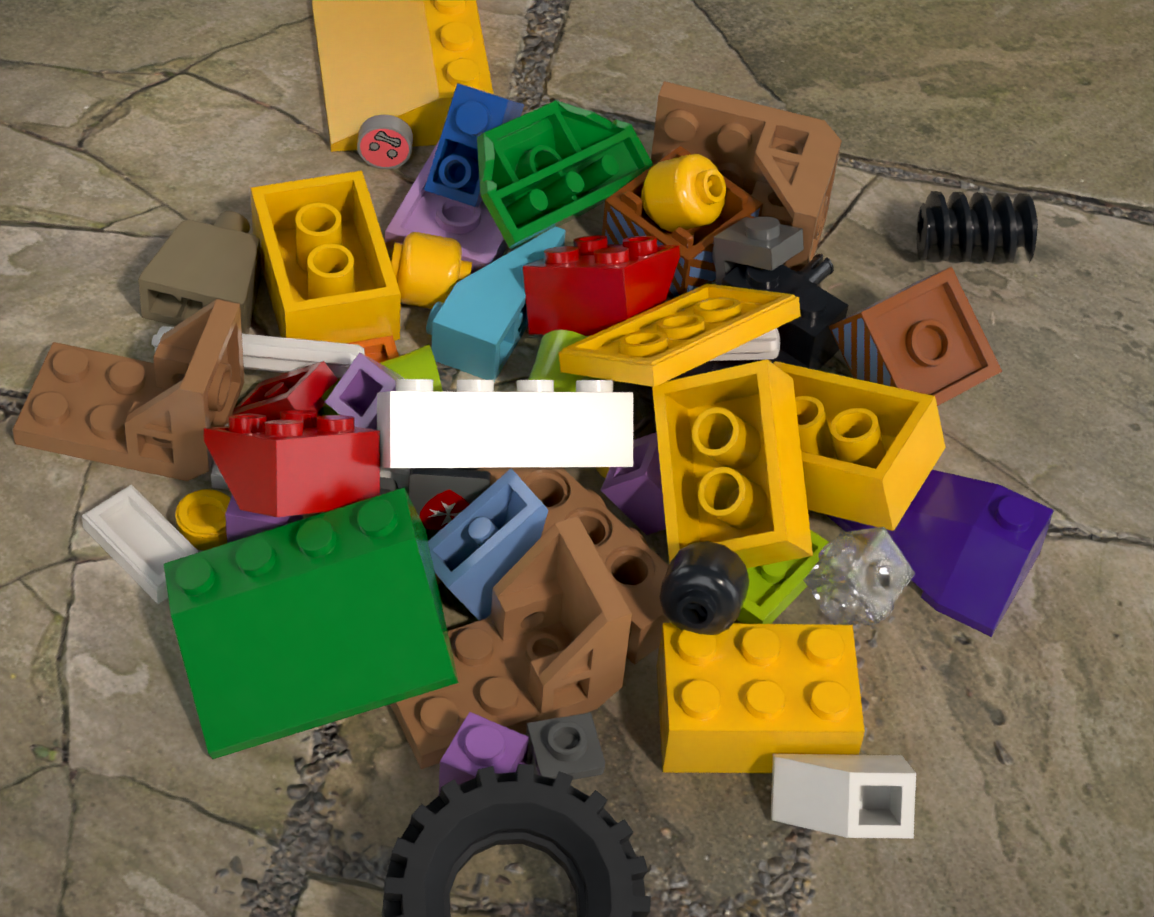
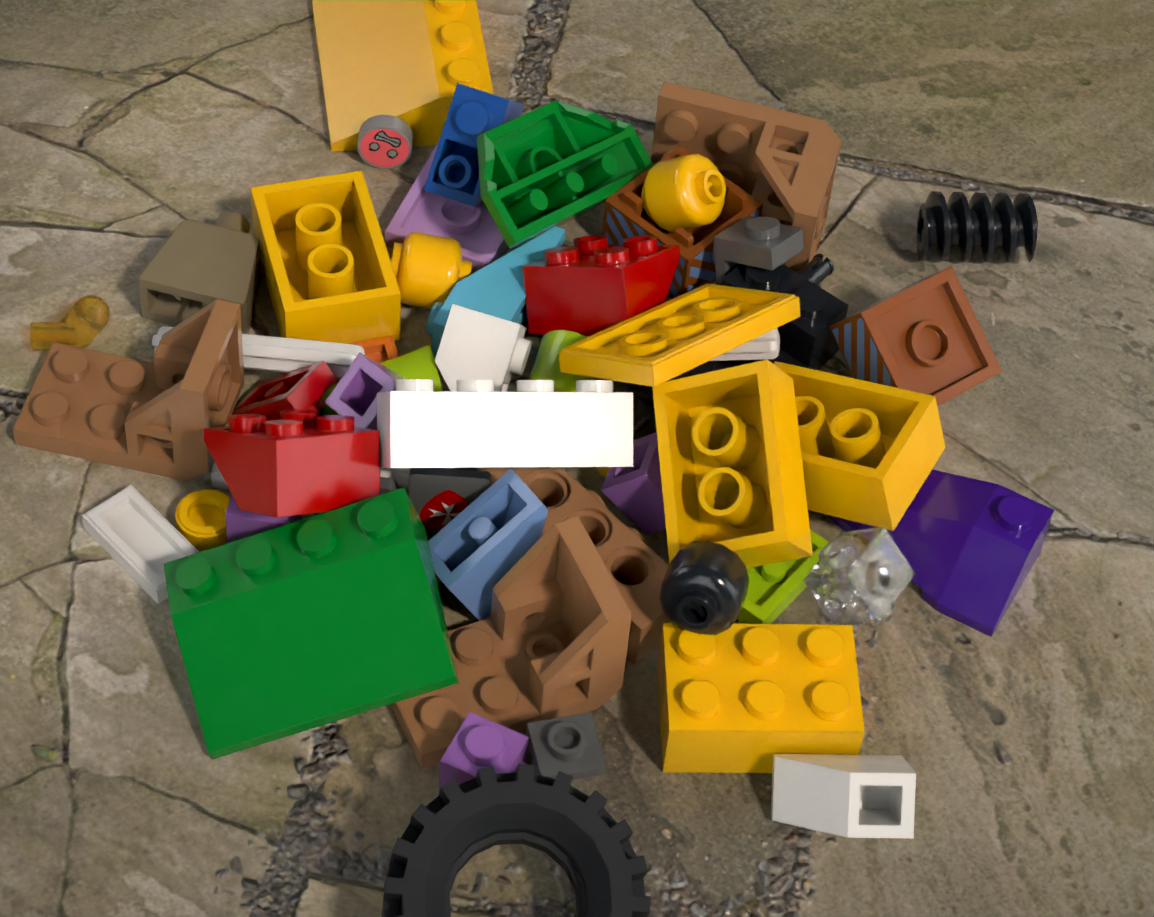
(76, 328): none -> clear yellow arm
(481, 348): none -> white slope

